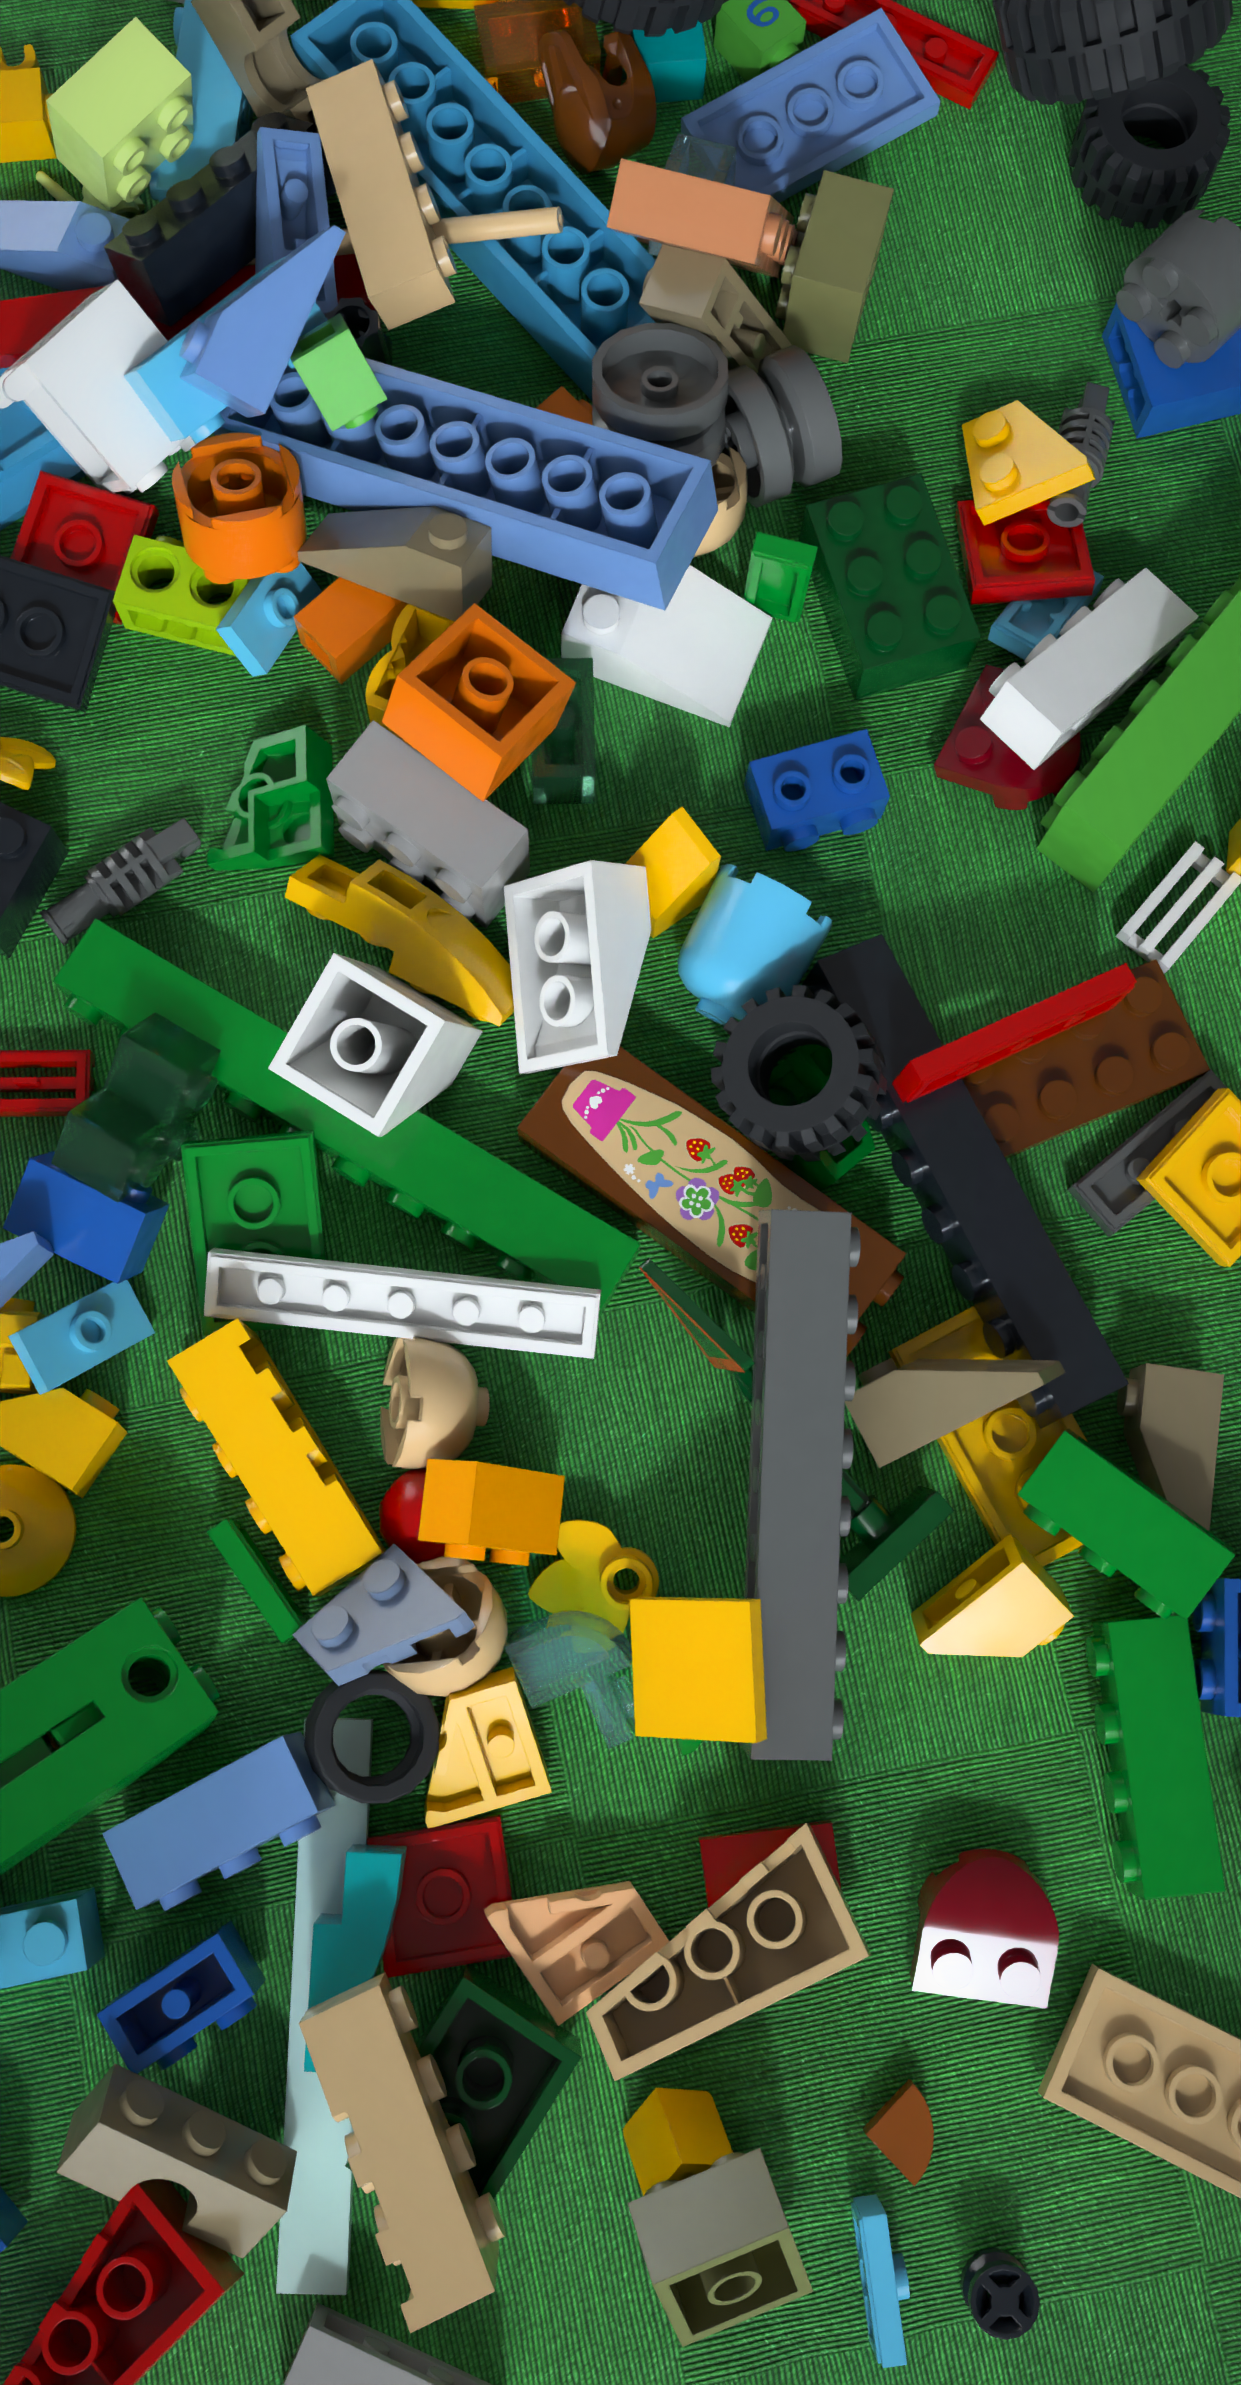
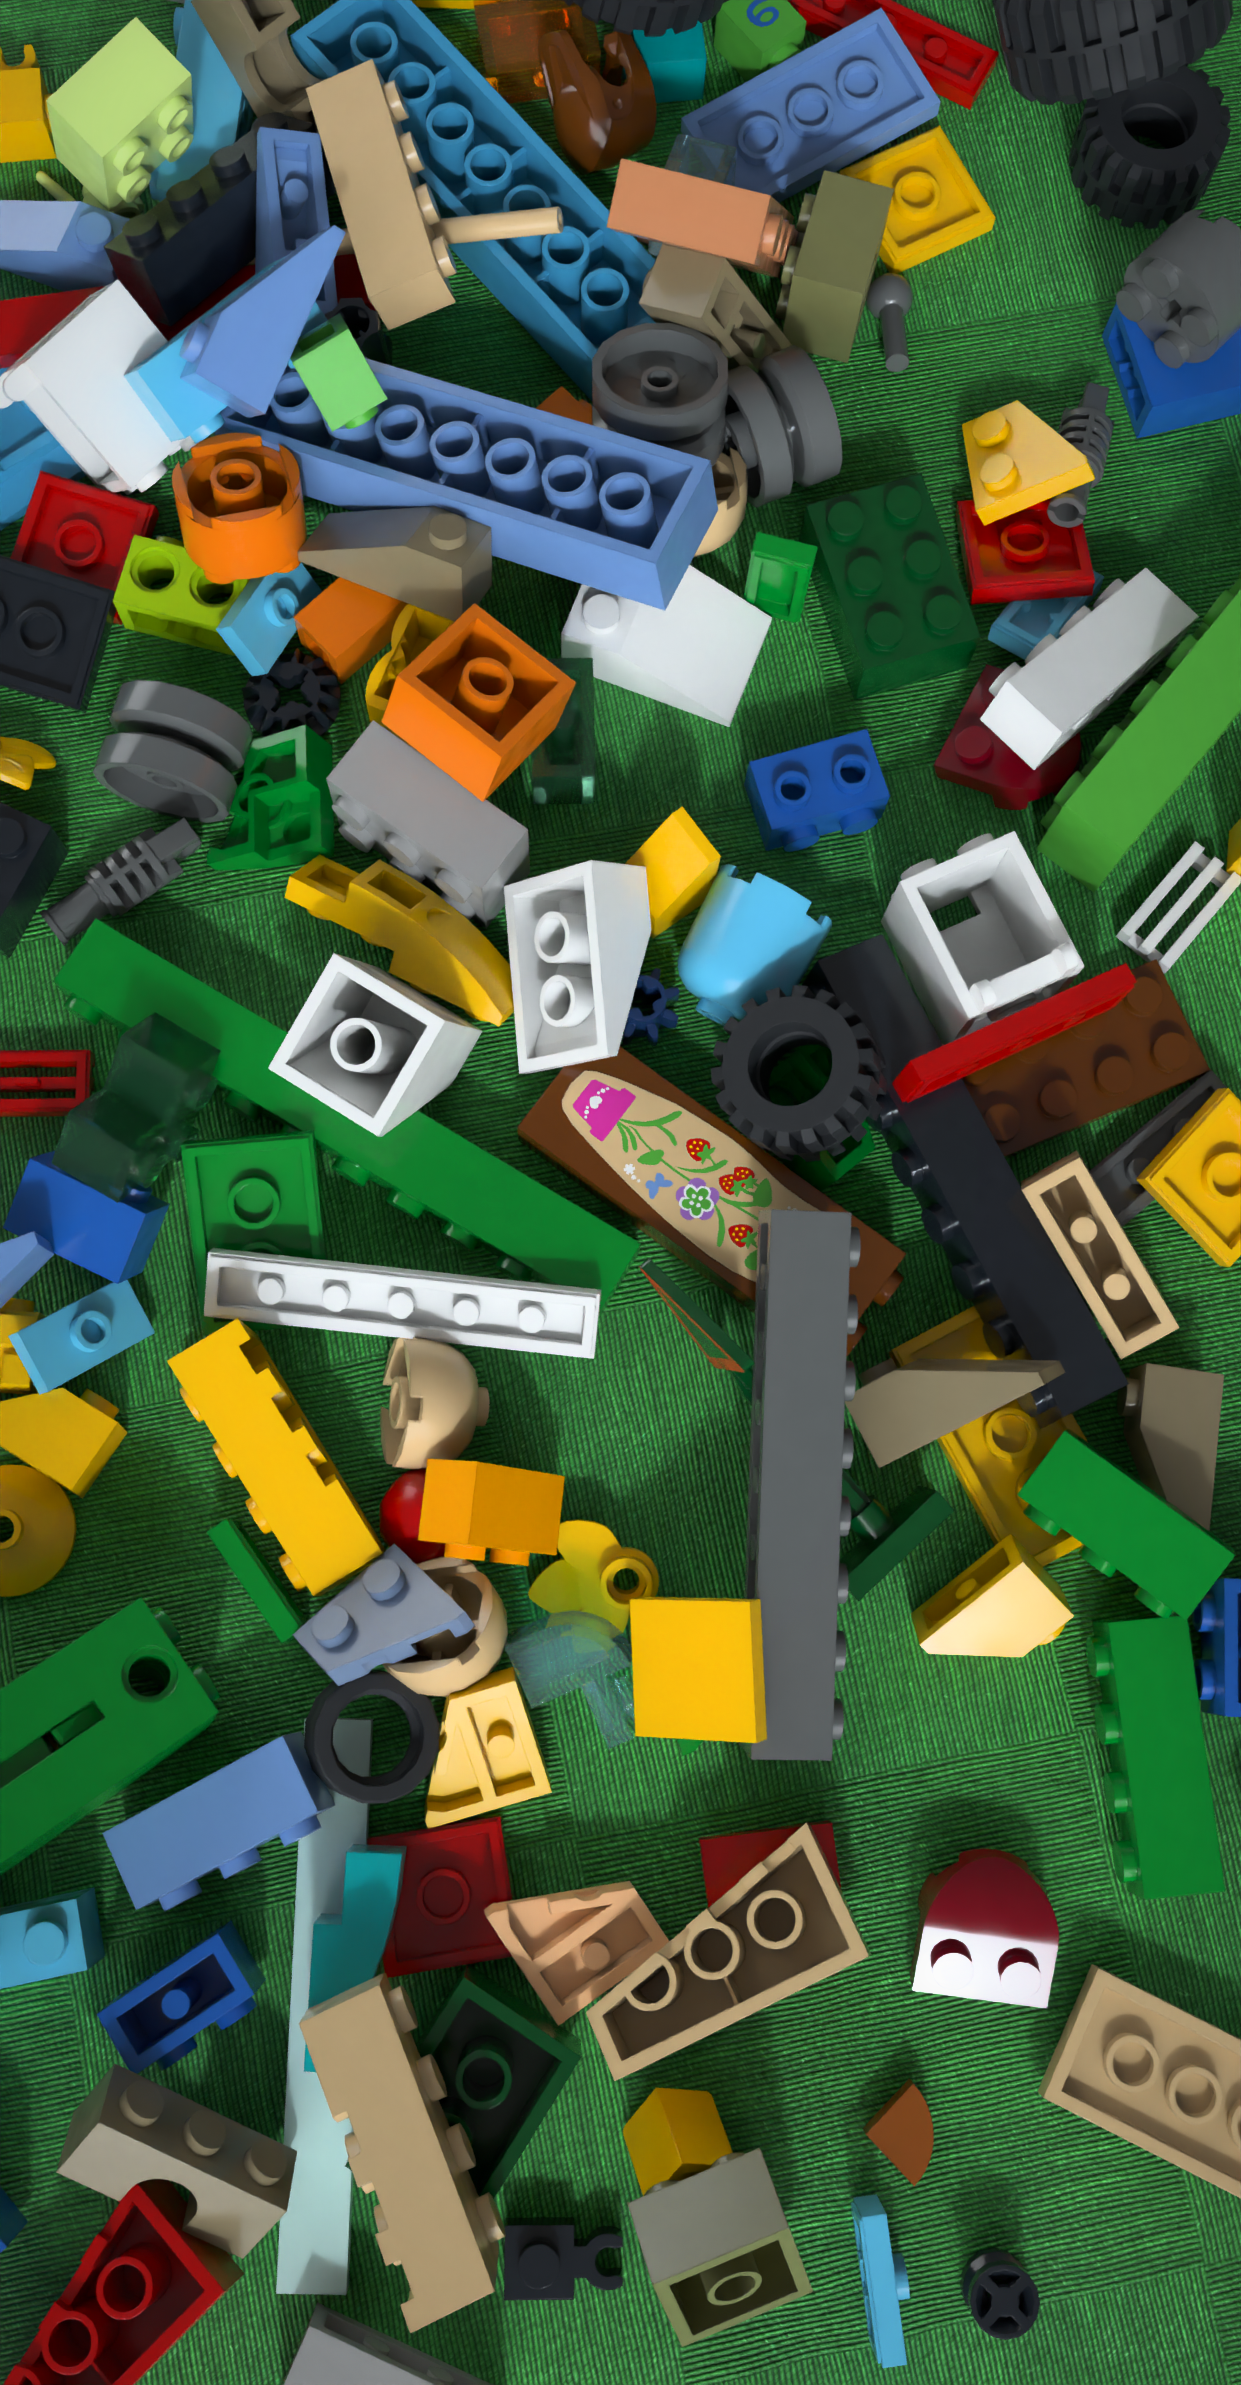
(173, 751): none -> dark grey wheel
(318, 690): none -> black gear
(546, 2258): none -> black plate
(651, 993): none -> dark blue gear
(890, 301): none -> dark grey bar
(932, 199): none -> yellow tile
(989, 963): none -> white container
(1099, 1255): none -> tan brick

